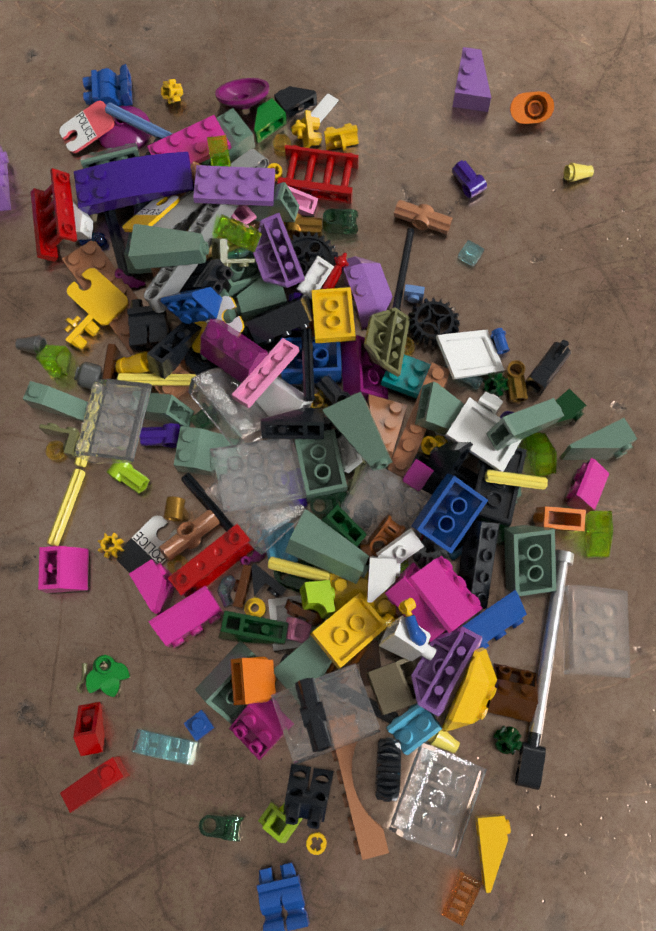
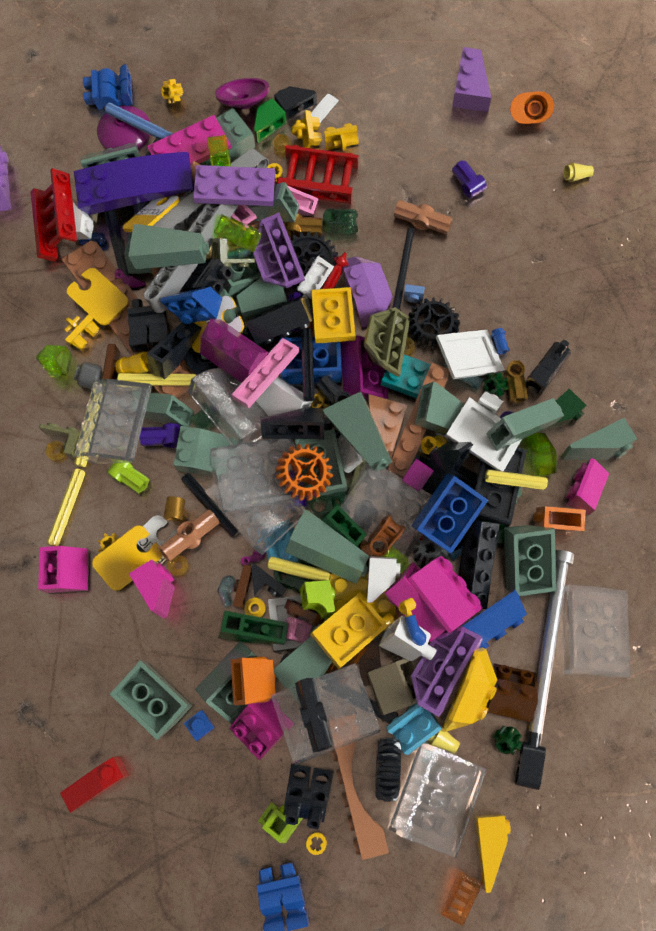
(31, 344): flat silver cone -> none
(55, 401): sand green slope -> none
(83, 678): olive hand -> none
(89, 125): piece -> none
(89, 729): red slope -> none
(107, 679): green plate -> none
(123, 557): none -> yellow piece
(150, 699): none -> sand green slope
(164, 747): clear light blue beam -> none
(187, 617): dark pink slope -> none
(212, 562): red fence -> none
(223, 826): clear green piece -> none
(298, 466): none -> orange gear
(402, 547): white plate -> none
(471, 253): clear light blue plate -> none
(598, 533): clear neon green slope -> none

